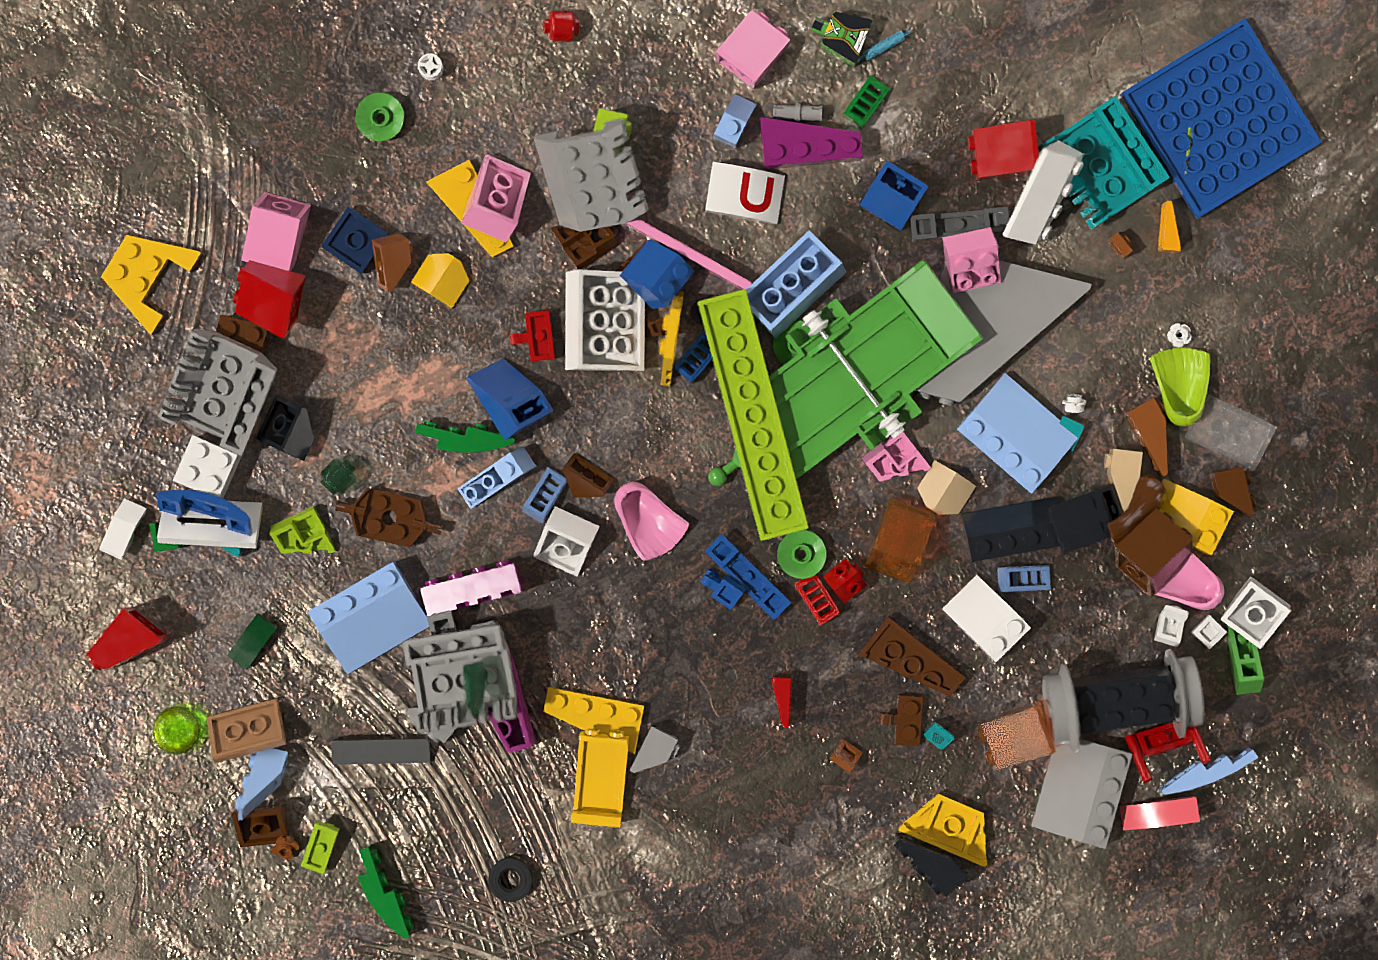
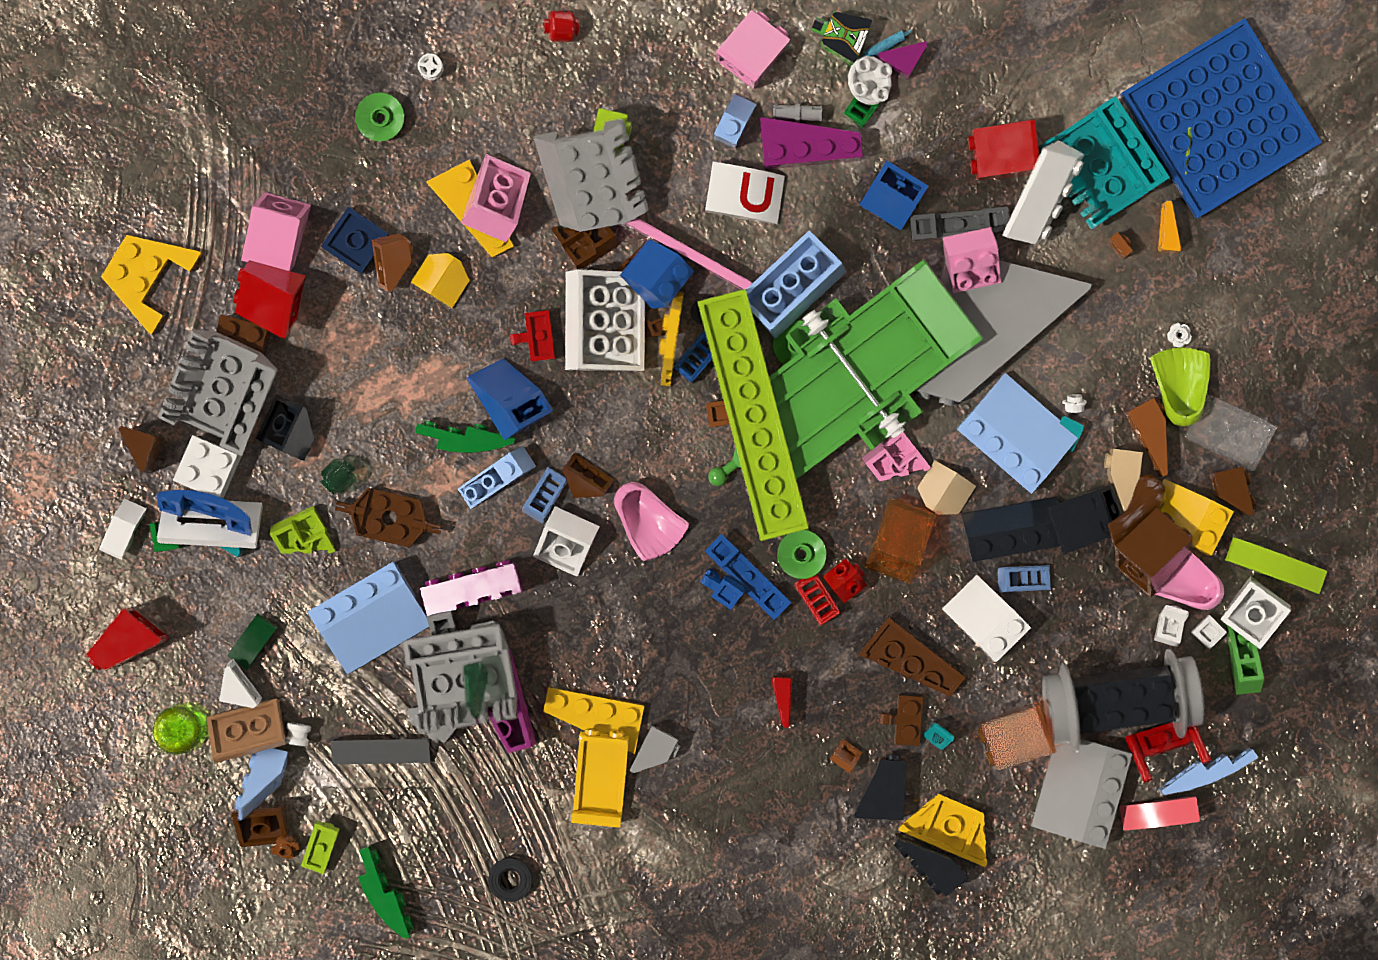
(143, 447): none -> reddish brown slope
(237, 688): none -> white slope
(297, 734): none -> white wheel
(717, 414): none -> dark orange plate
(870, 80): none -> white dish
(884, 791): none -> black slope
(904, 58): none -> magenta slope
(1276, 565): none -> lime slope

